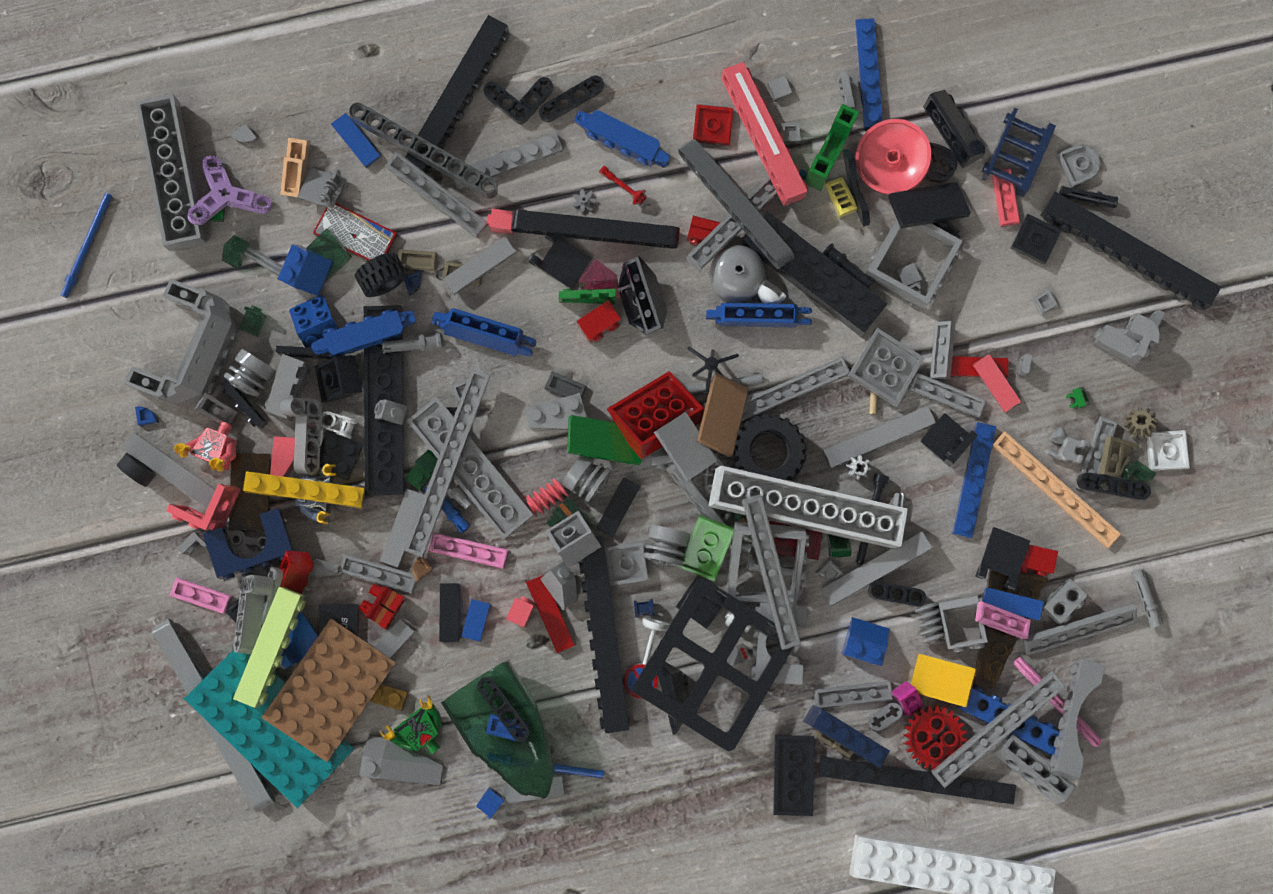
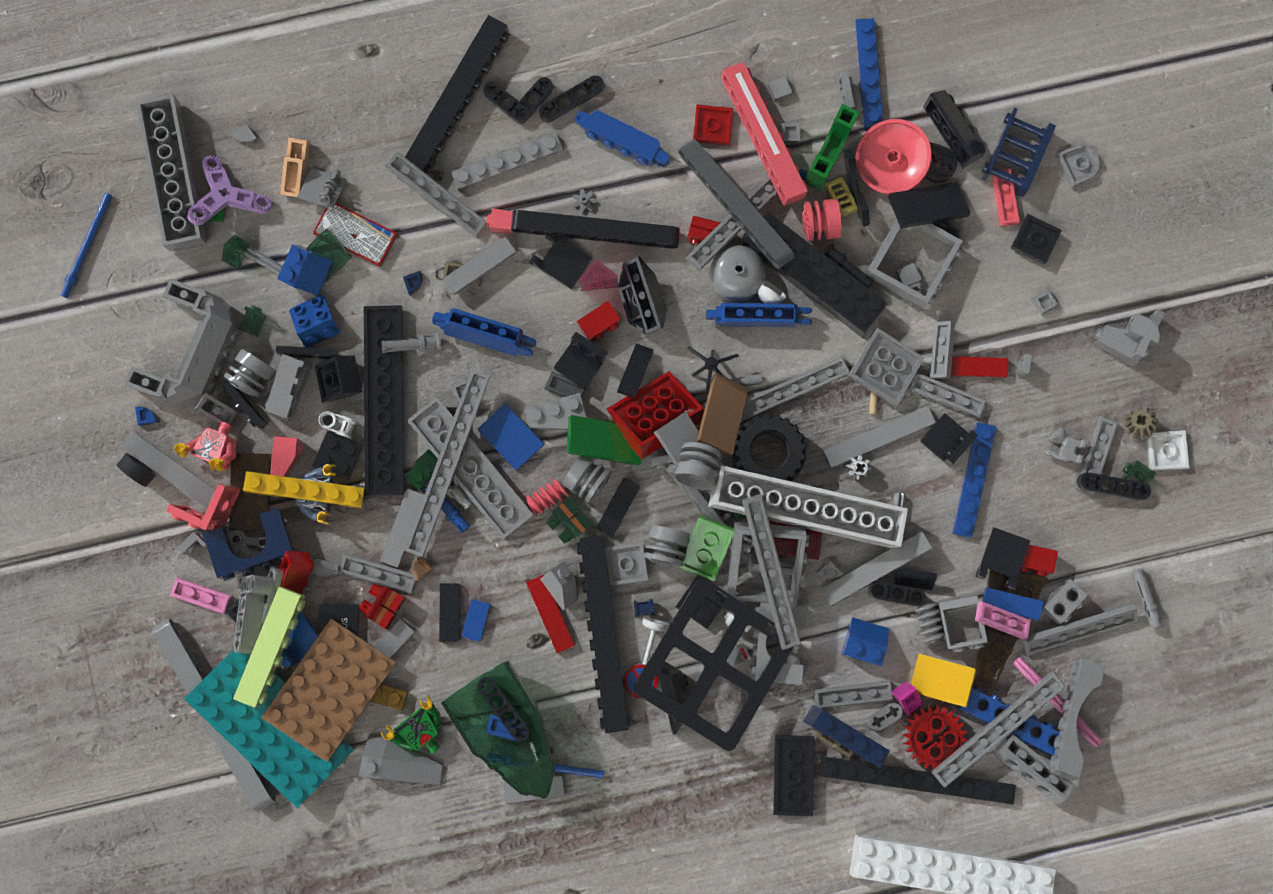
(305, 461): light grey beam -> none
(355, 140): blue tile -> none
(364, 334): blue hinge -> none
(380, 274): black tyre -> none
(390, 411): light grey bracket -> none
(417, 144): dark grey beam -> none
(418, 260): dark tan tile -> none
(468, 550): bright pink tile -> none
(490, 802): blue panel -> none
(510, 437): none -> blue tile
(521, 611): coral brick -> none
(573, 539): light grey slope -> none
(581, 360): none -> black bracket
(587, 296): green wing -> none
(635, 371): none -> black tile
(638, 196): red piece -> none
(698, 466): none -> light grey wheel
(822, 220): none -> coral wheel
(838, 546): dark green slope -> none
(879, 483): black piece -> none
(915, 579): none -> black tile
(996, 383): coral tile -> none
(1056, 490): light nougat tile -> none
(1080, 396): green tile -> none
(1089, 197): black pin -> none
(1116, 456): dark tan wing -> none
(1130, 251): black brick -> none

